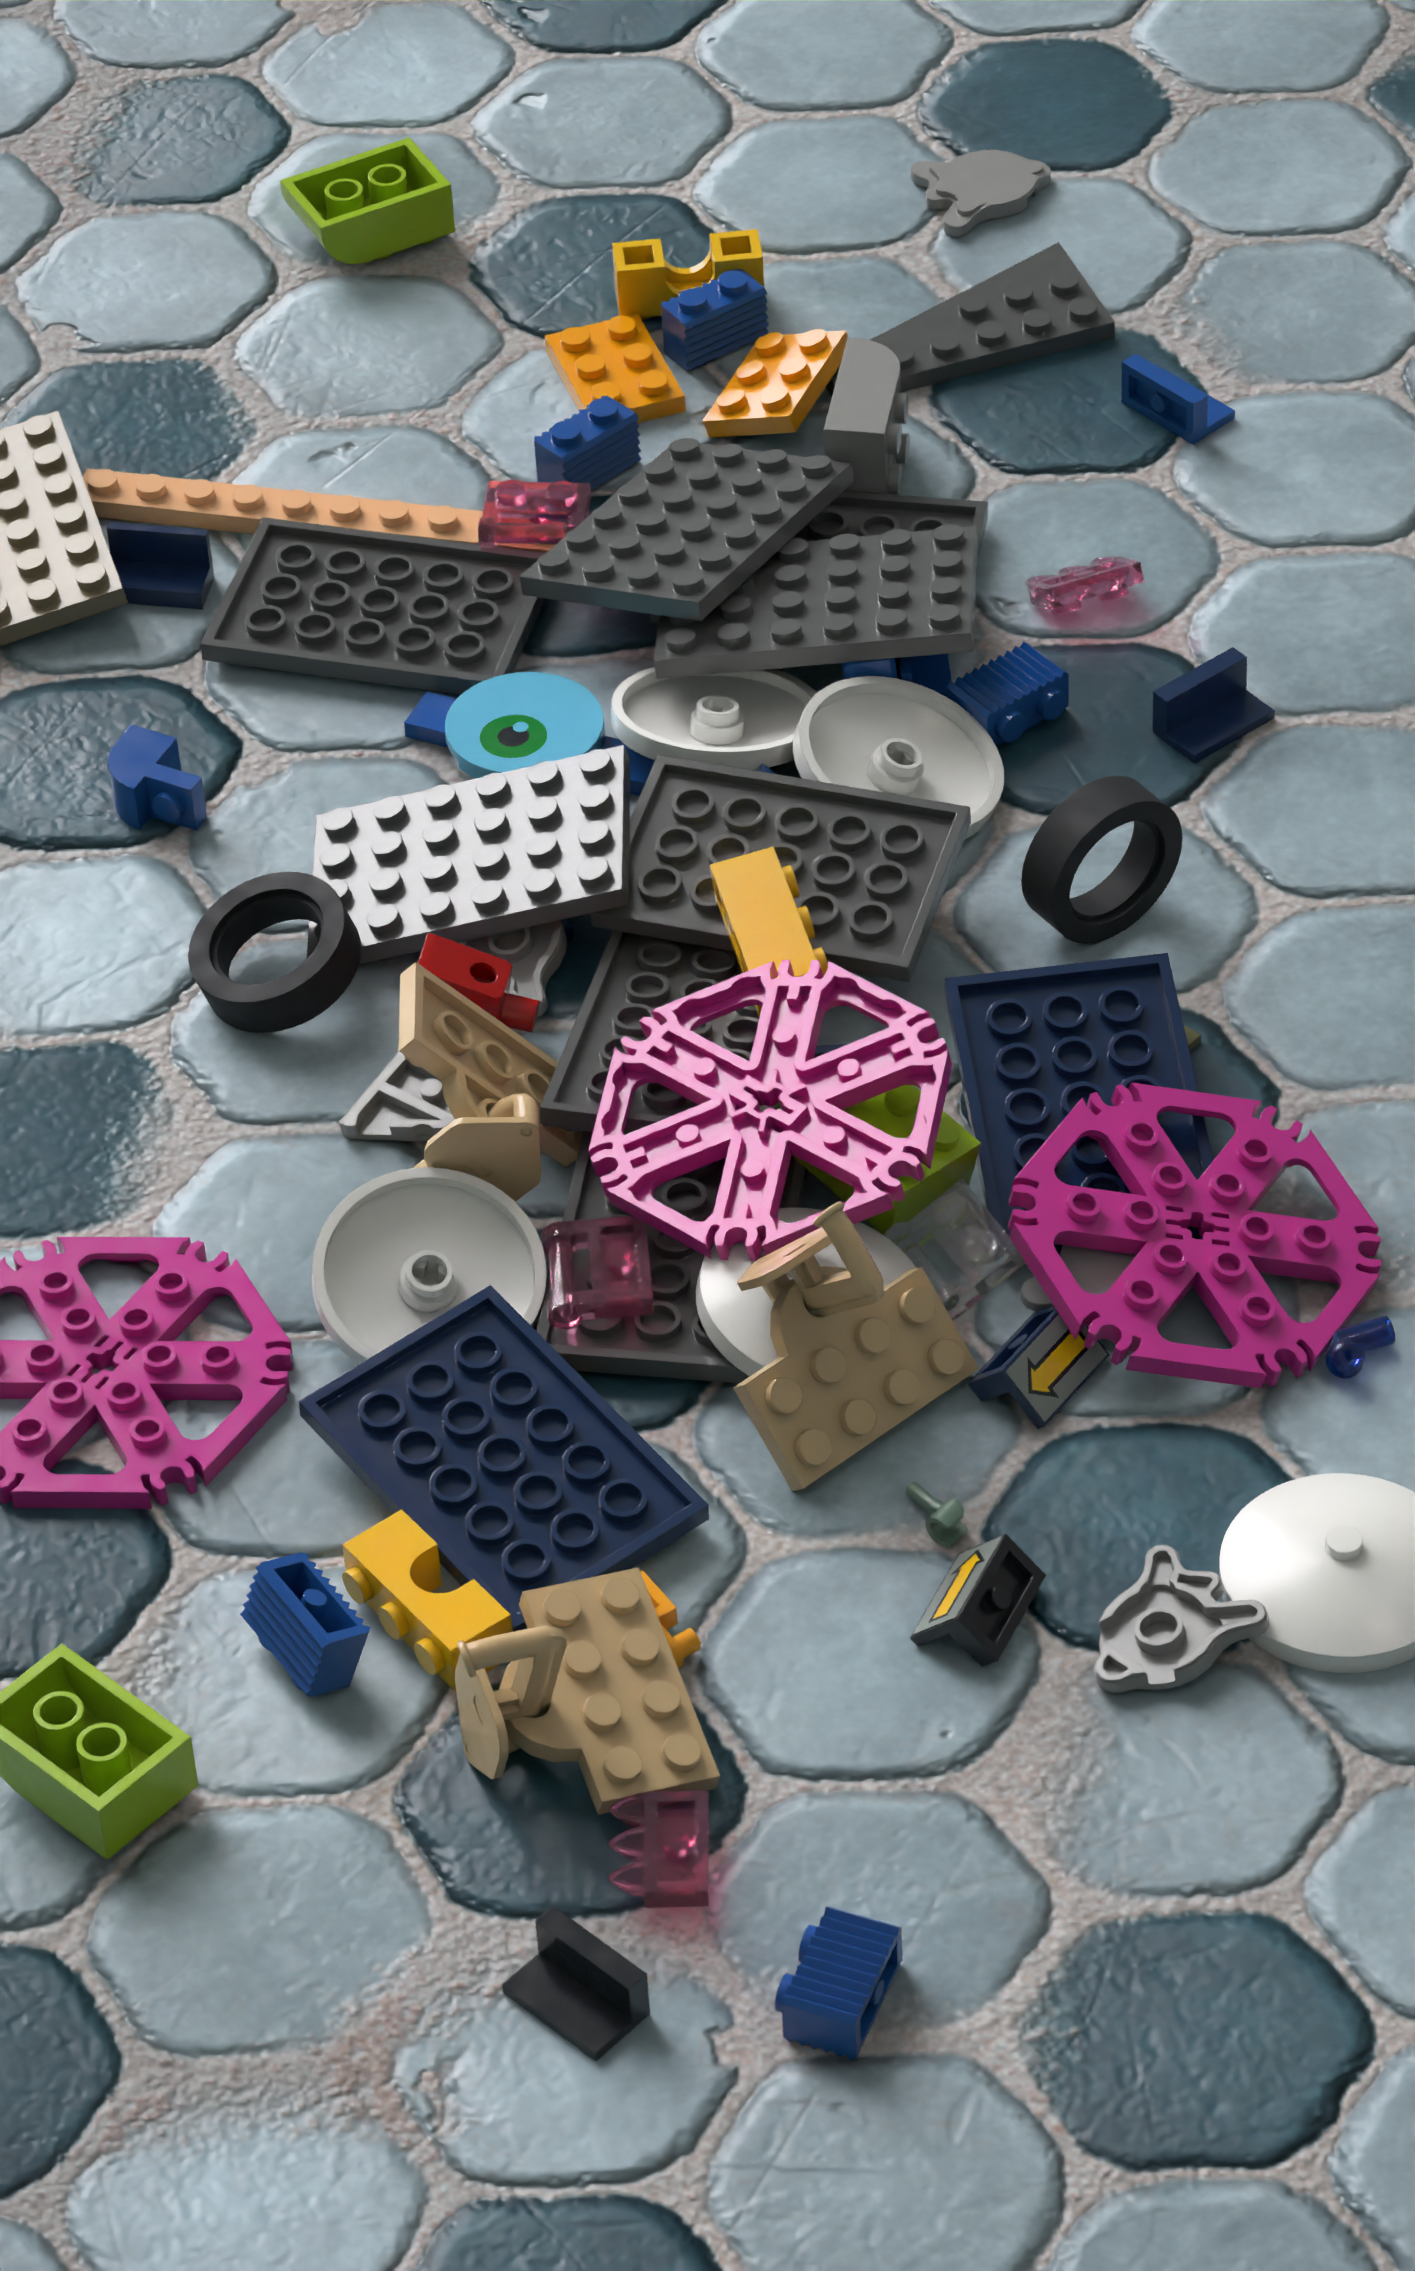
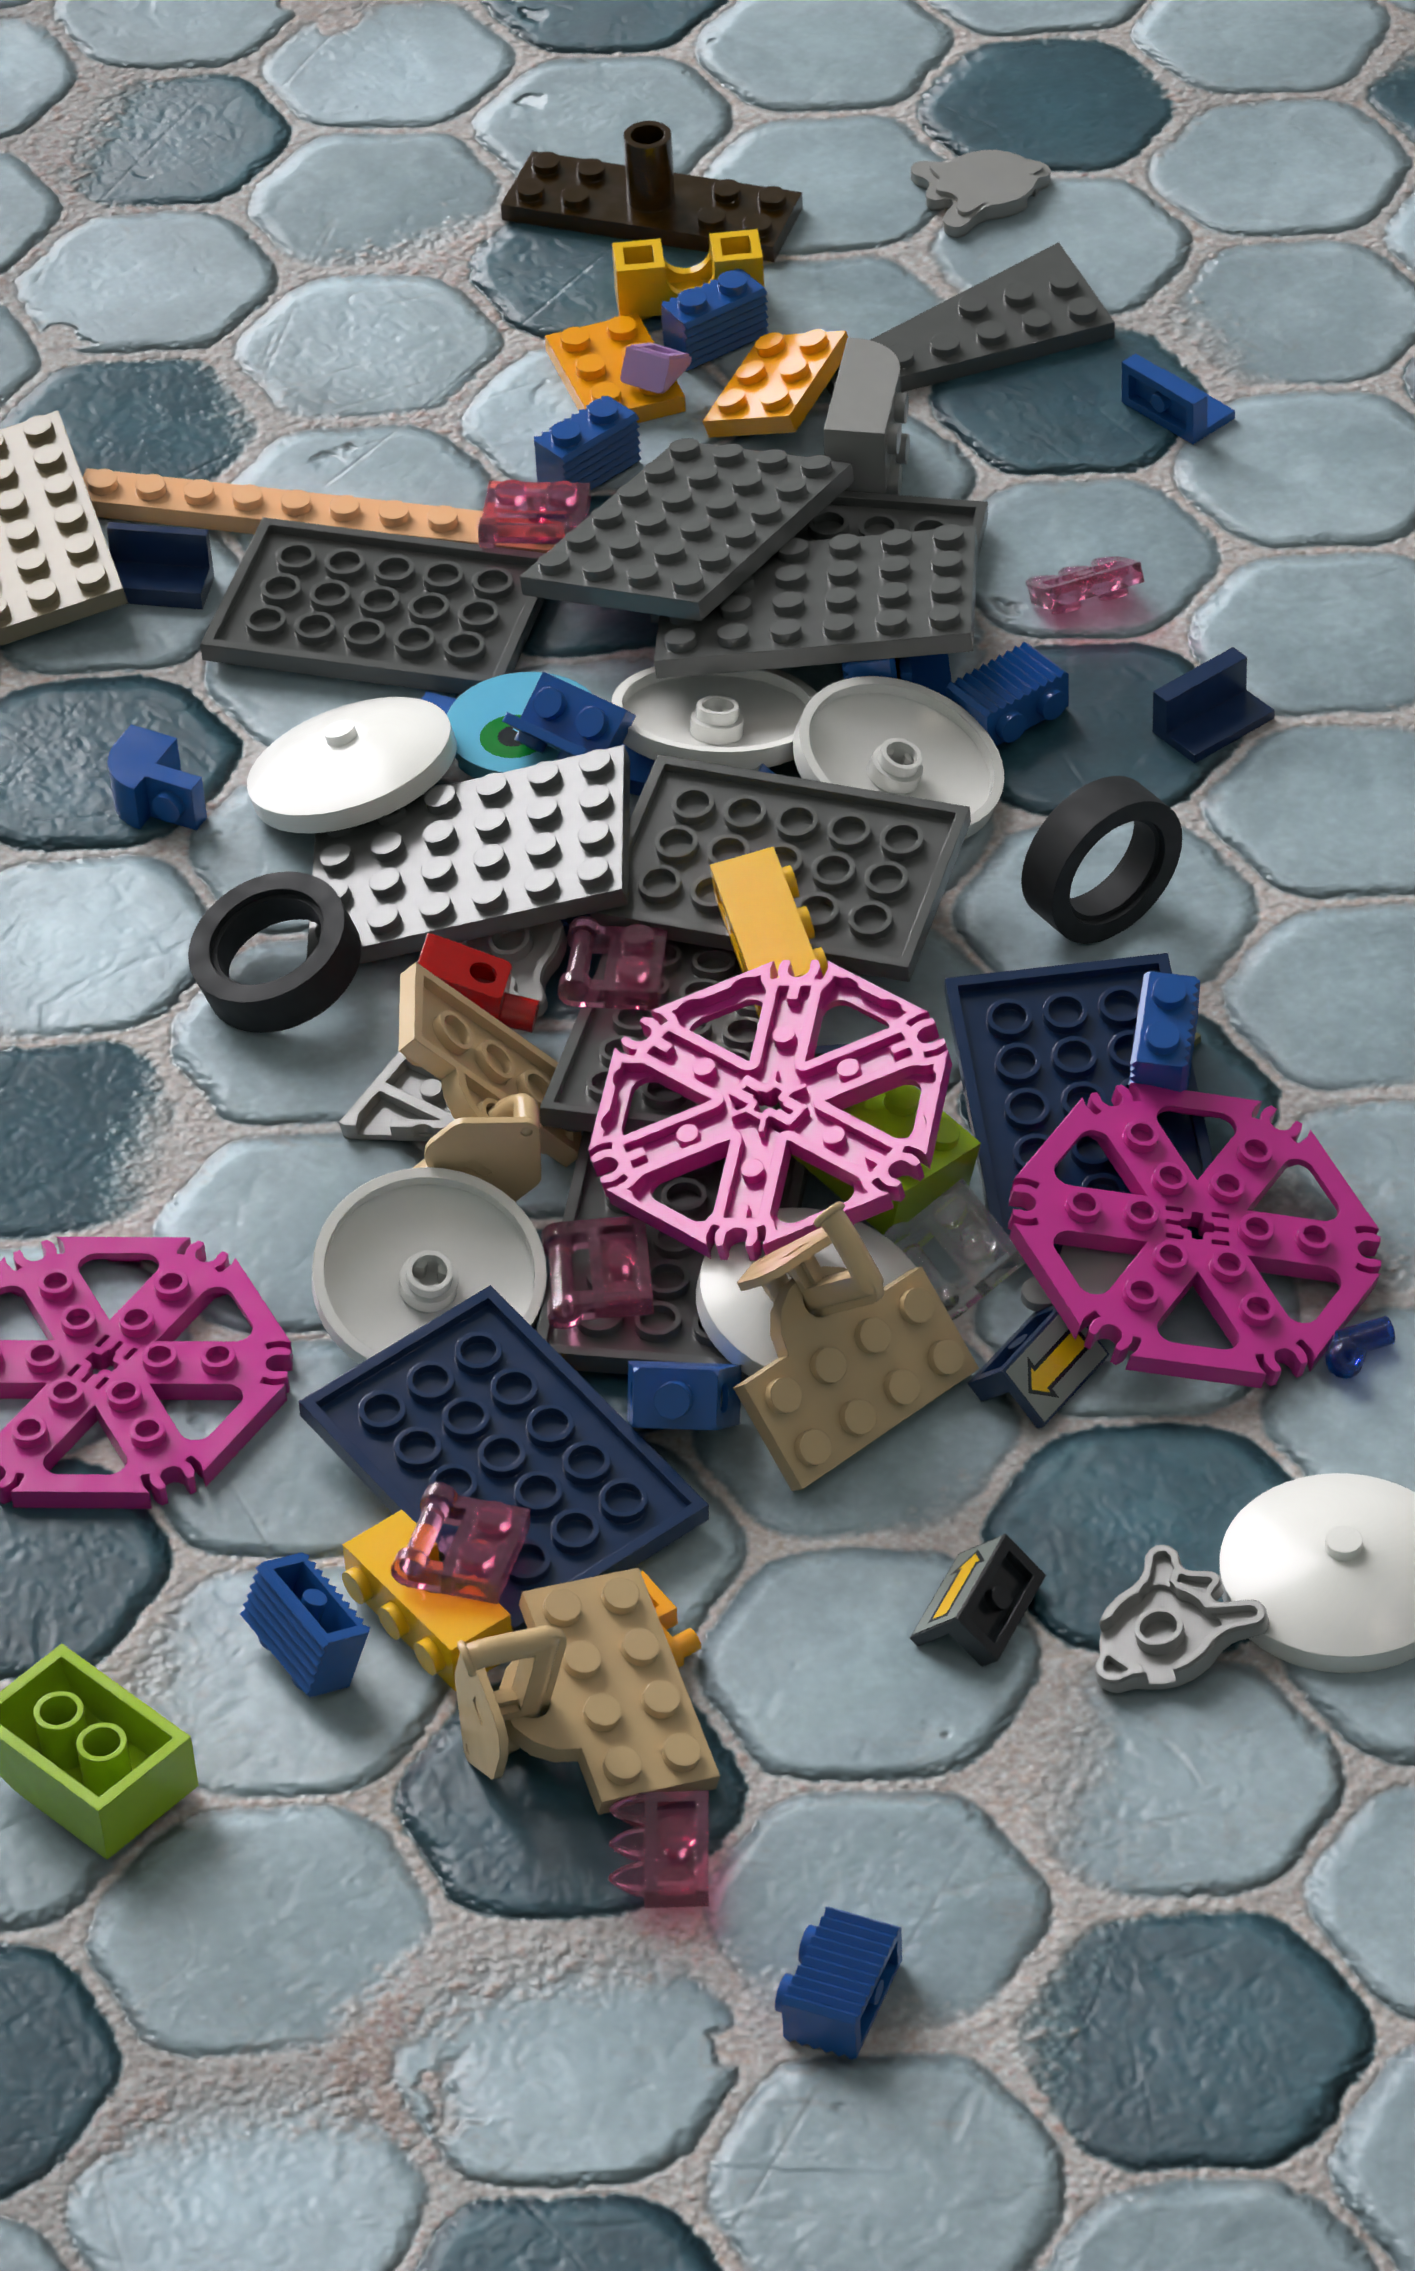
(352, 765): none -> white dish
(373, 202): lime brick -> none
(480, 1553): none -> clear pink plate
(569, 720): none -> blue bracket
(580, 1986): black panel -> none
(632, 968): none -> clear pink plate
(647, 197): none -> dark brown plate
(653, 366): none -> lavender slope
(683, 1395): none -> blue torso
(944, 1520): sand green hand -> none
(1165, 1031): none -> blue brick

